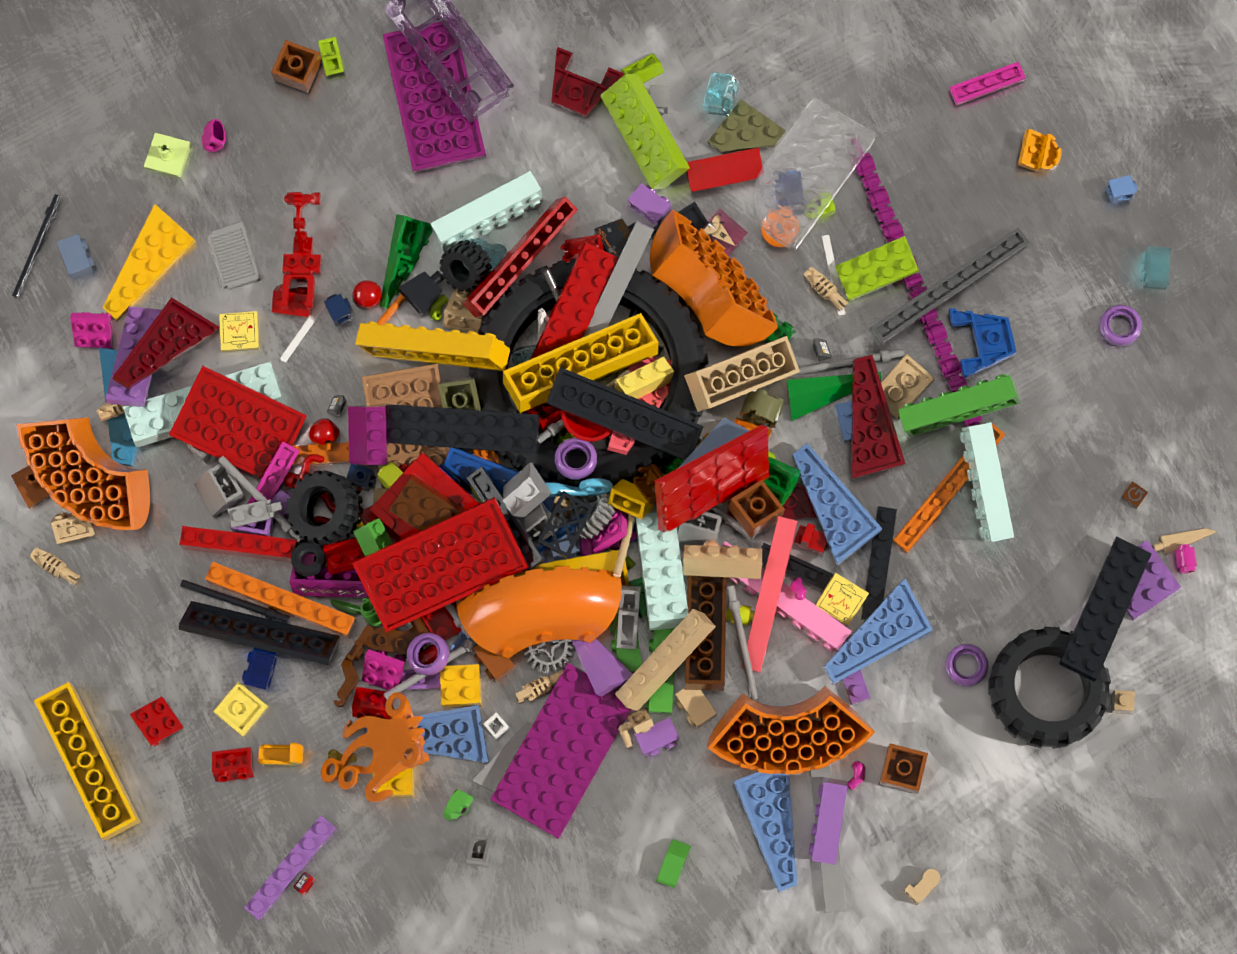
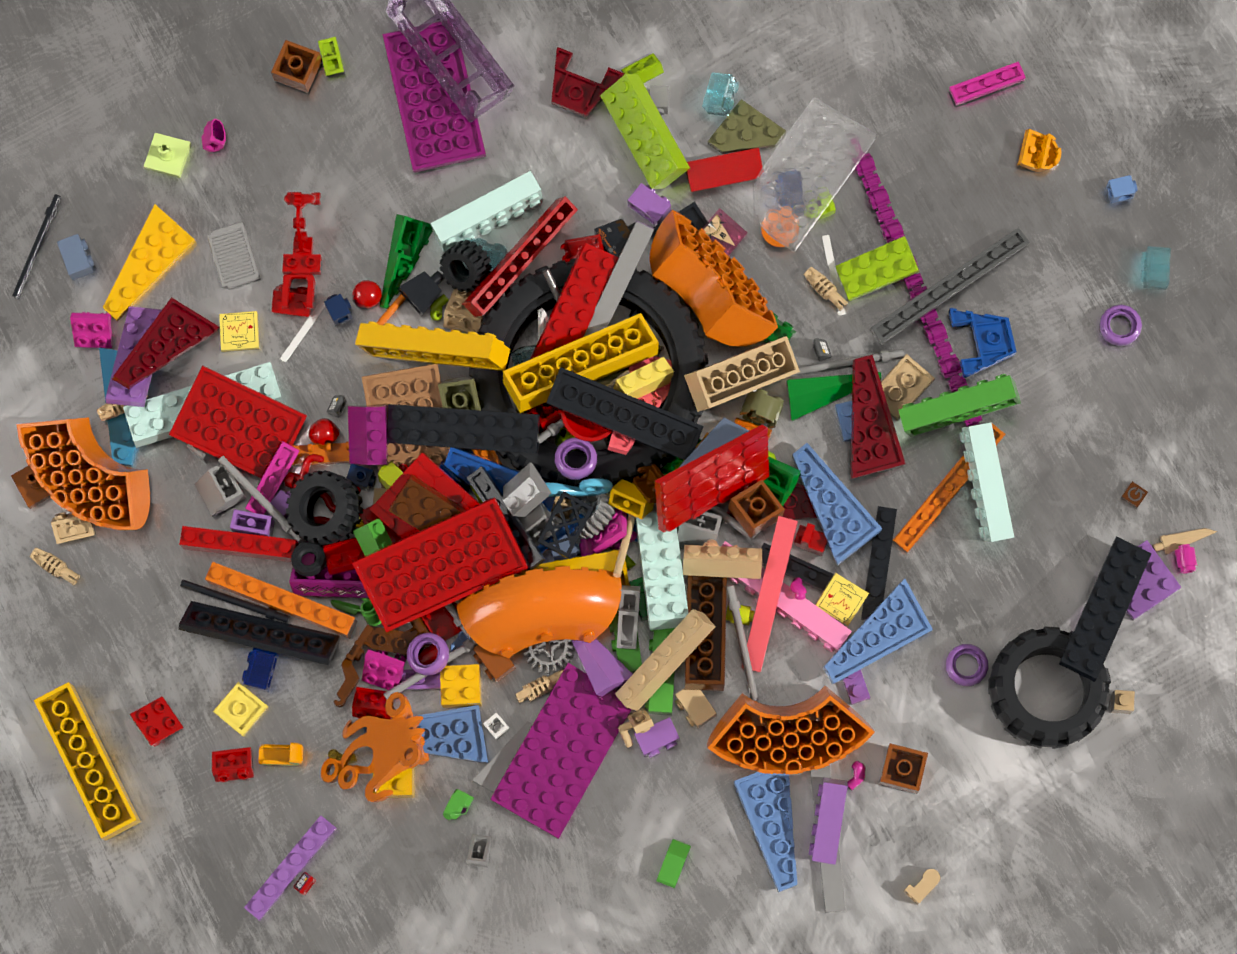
(253, 513): light grey hinge -> none

